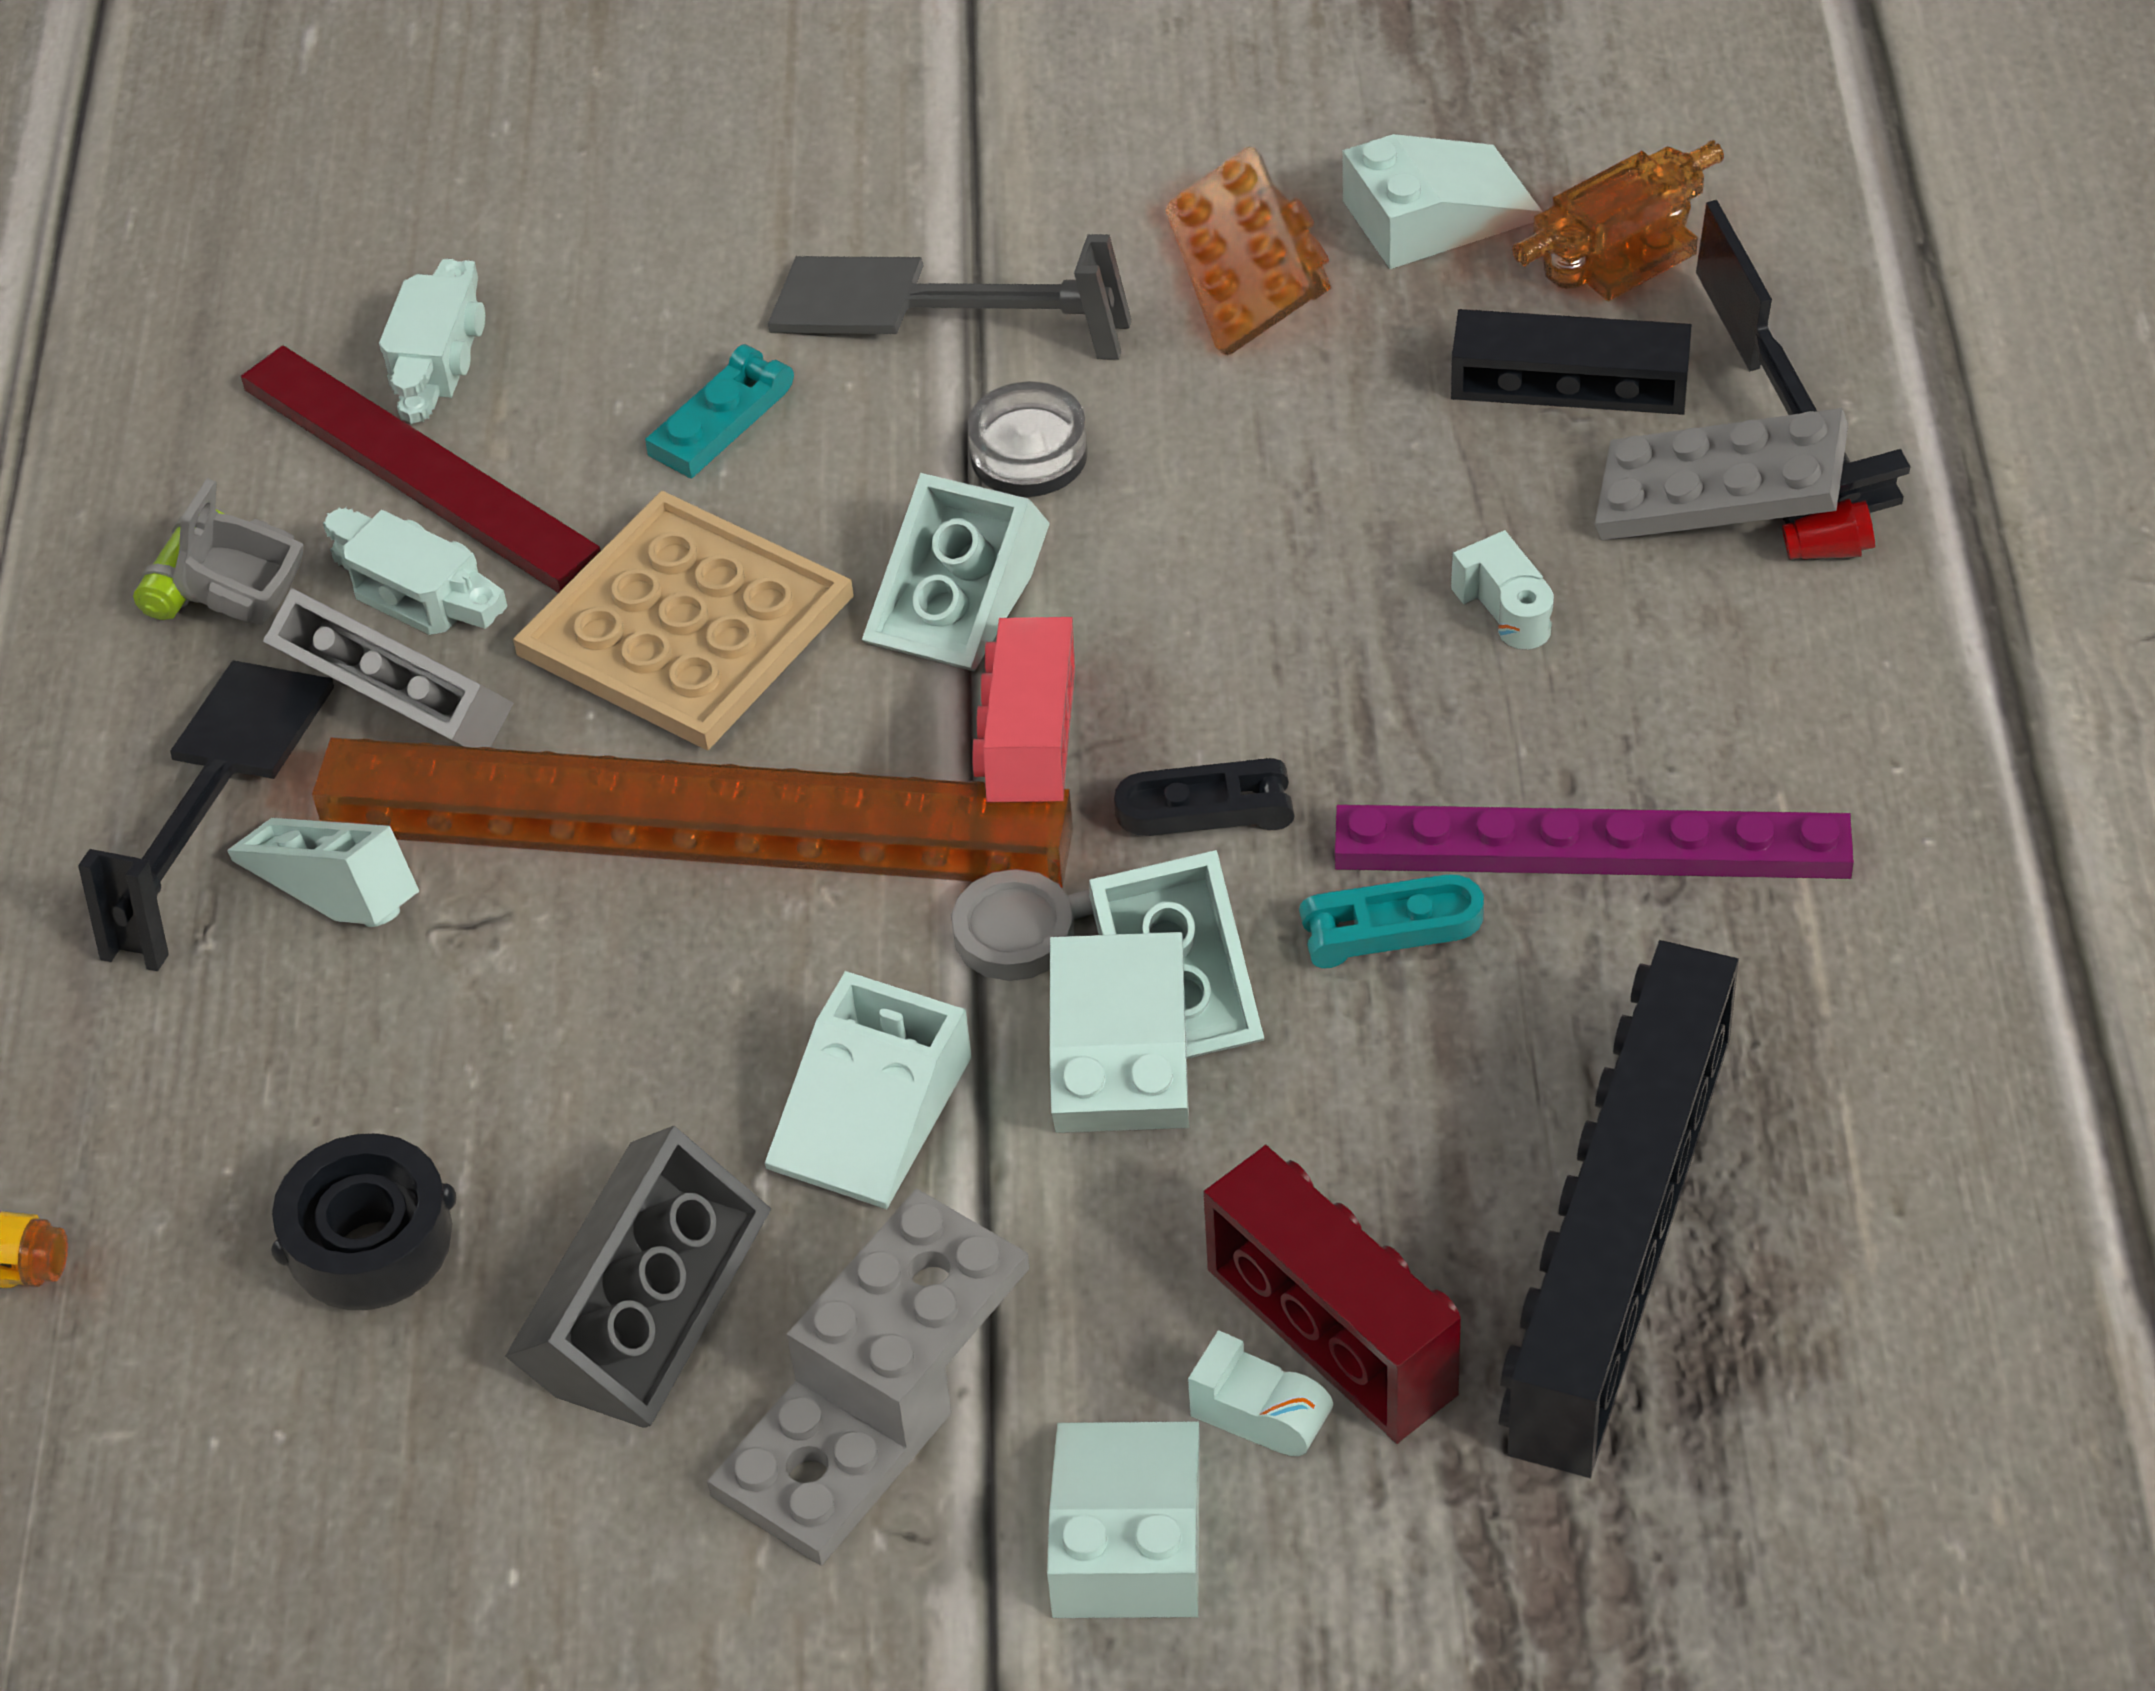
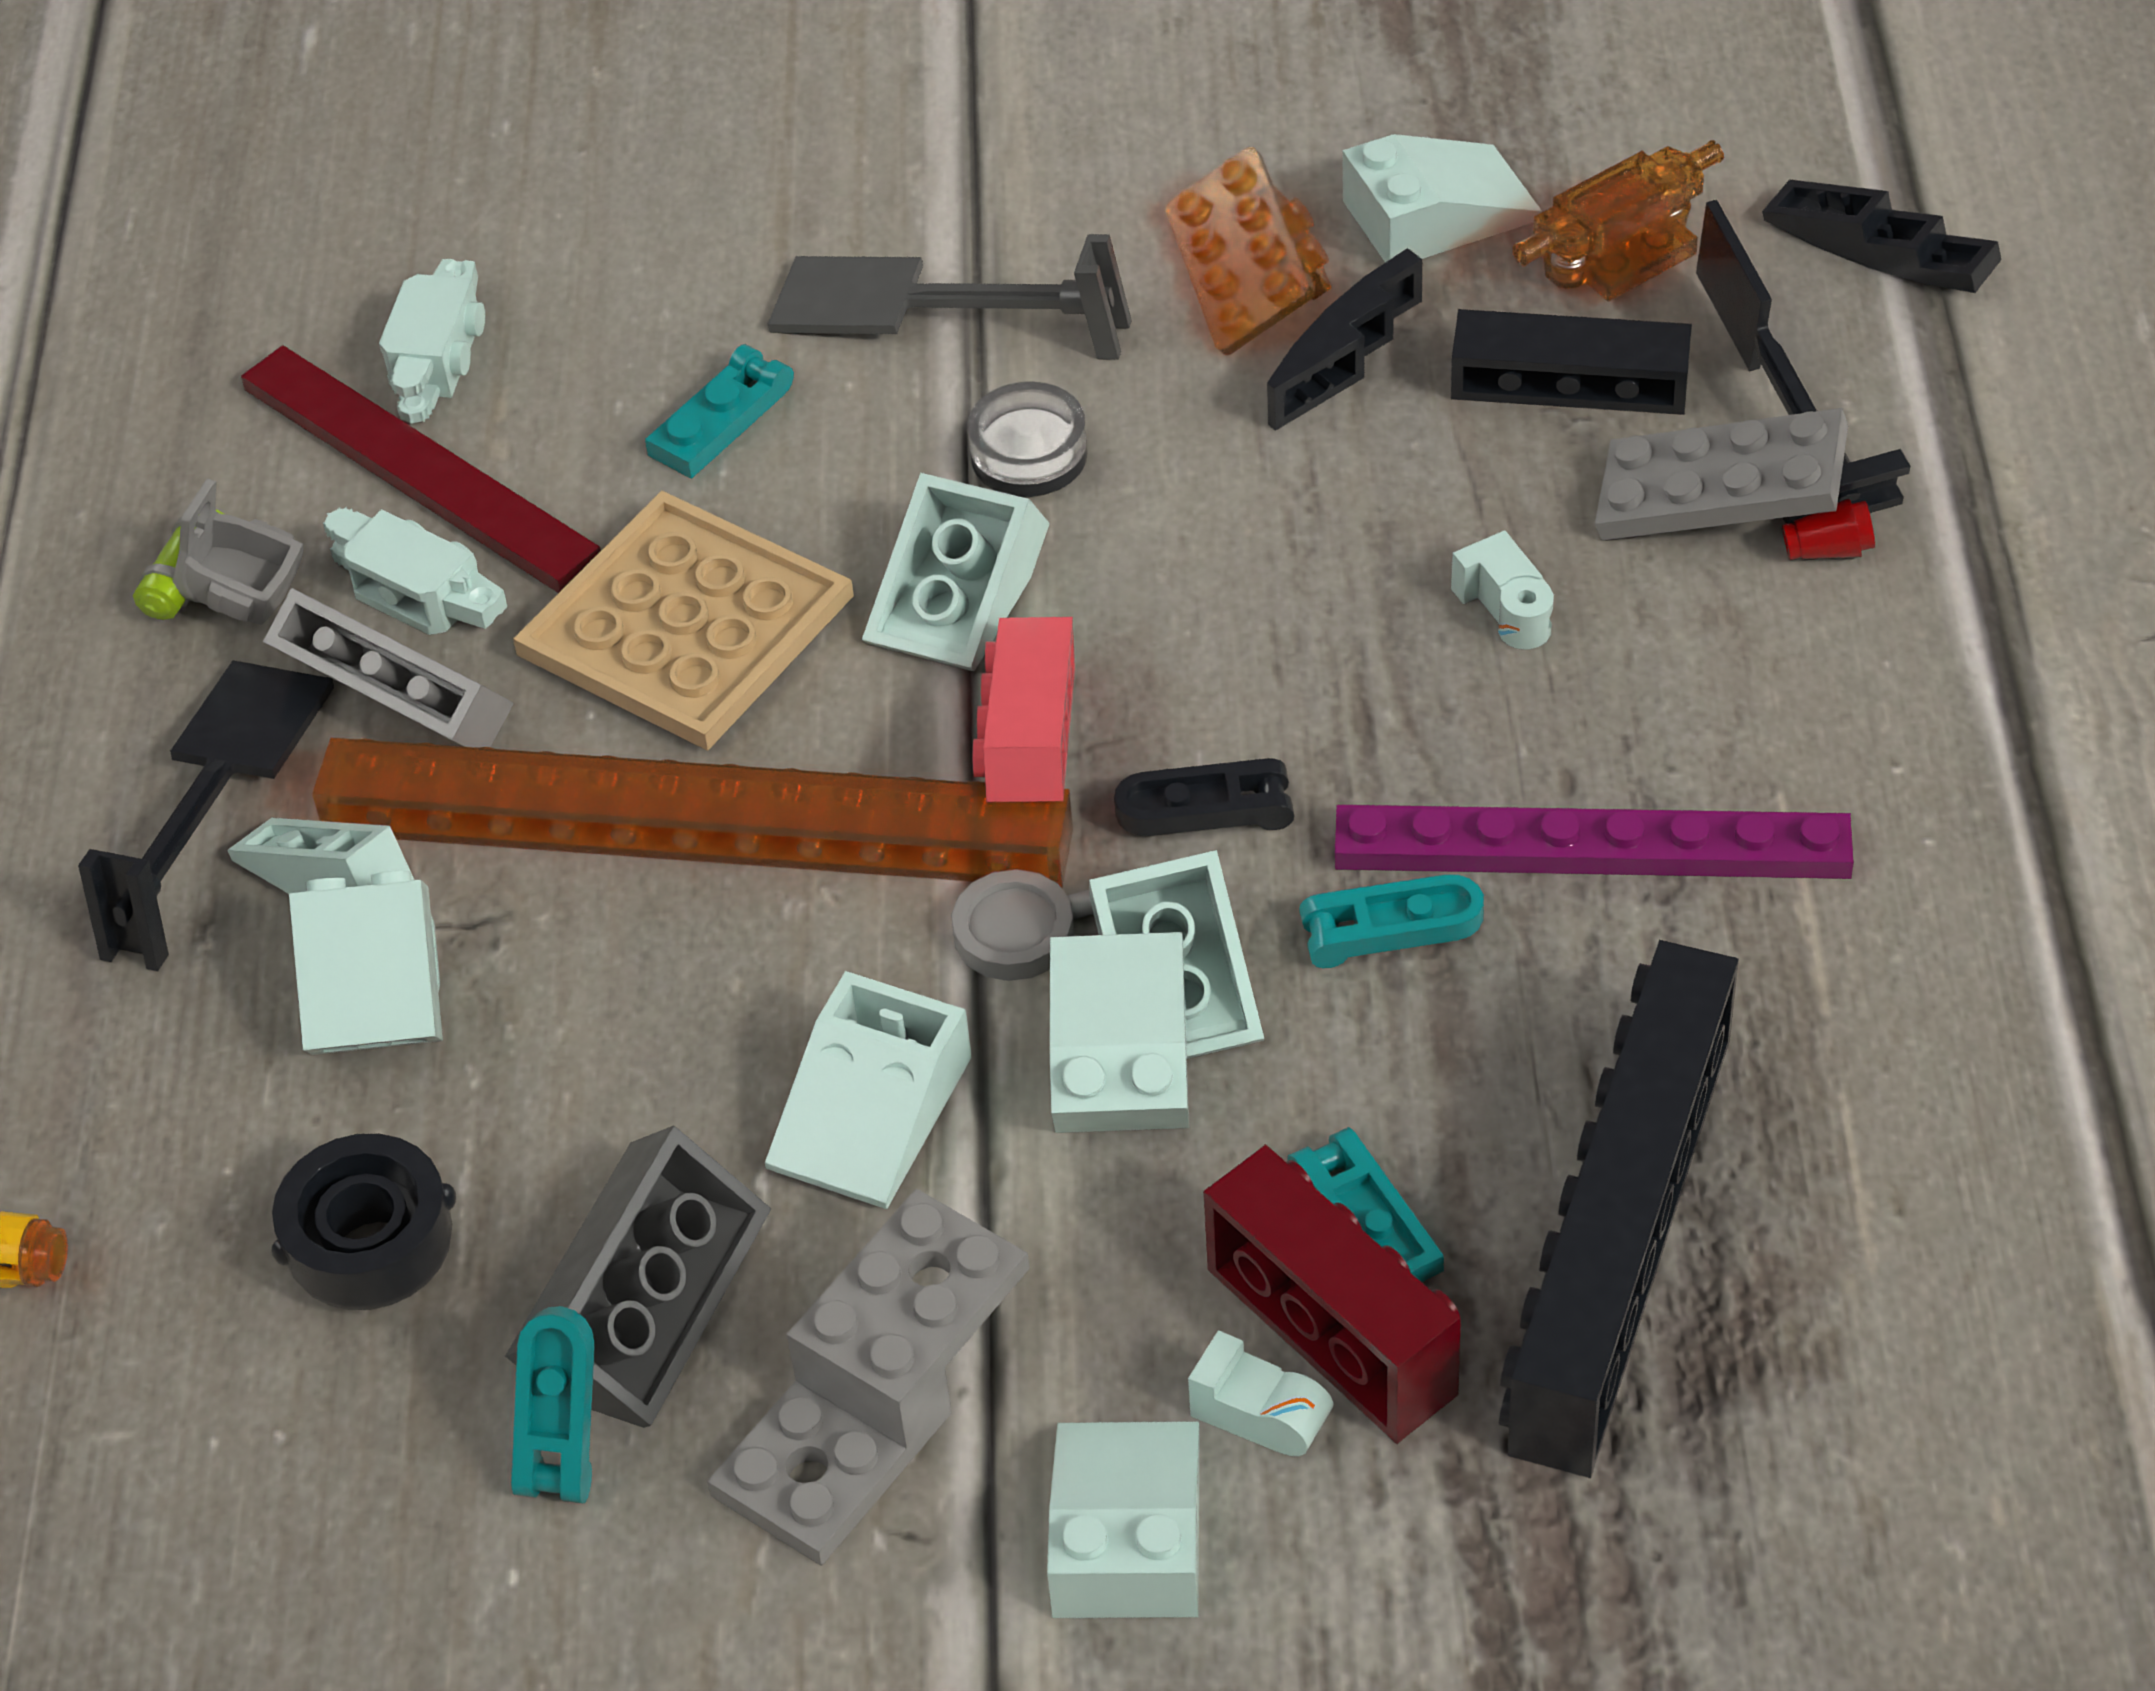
(365, 964): none -> light aqua brick
(553, 1405): none -> teal plate
(1336, 343): none -> black slope
(1371, 1199): none -> teal plate
(1867, 231): none -> black slope

